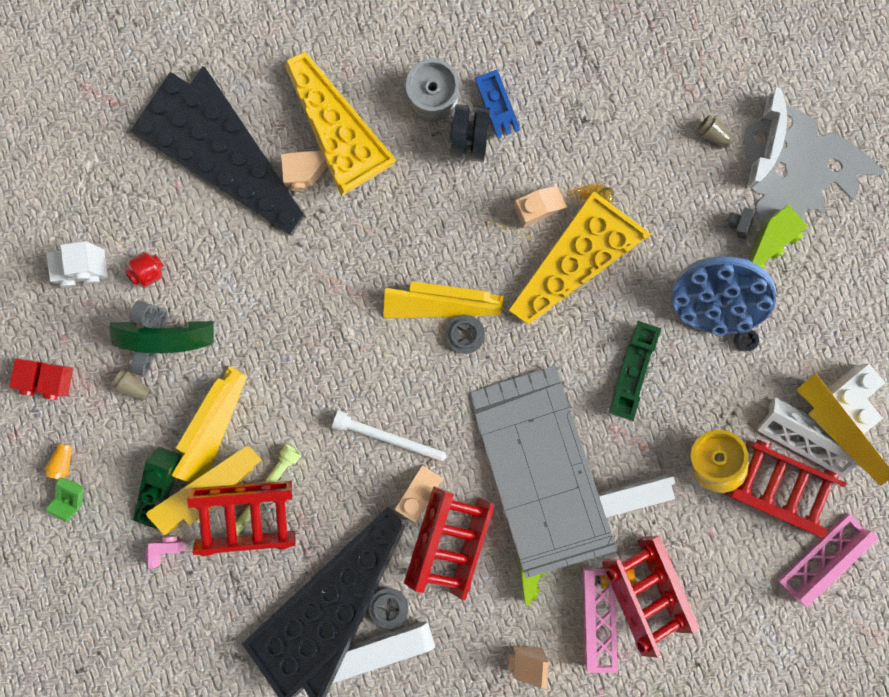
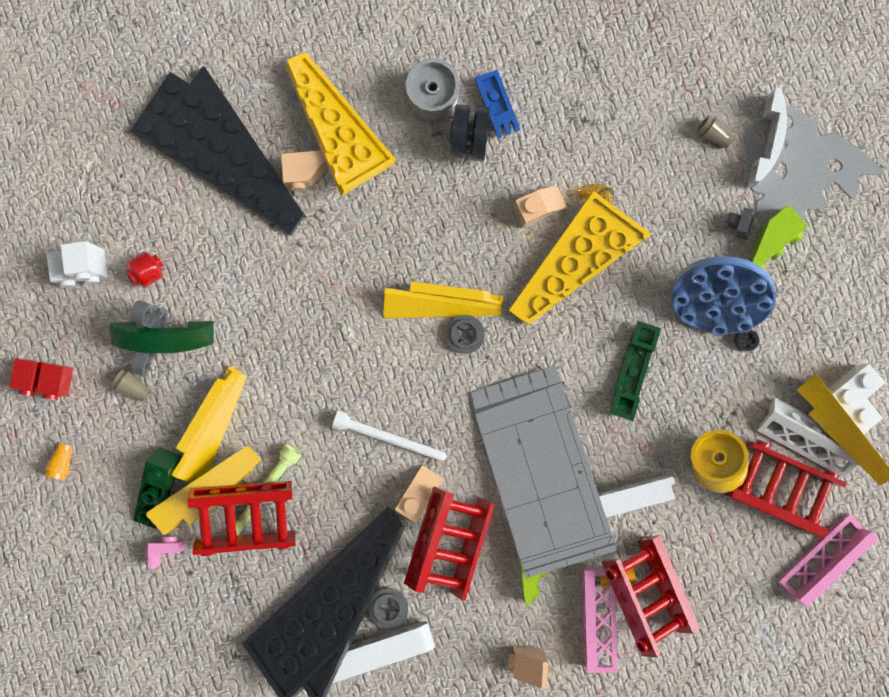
(67, 500): bright green bracket -> none

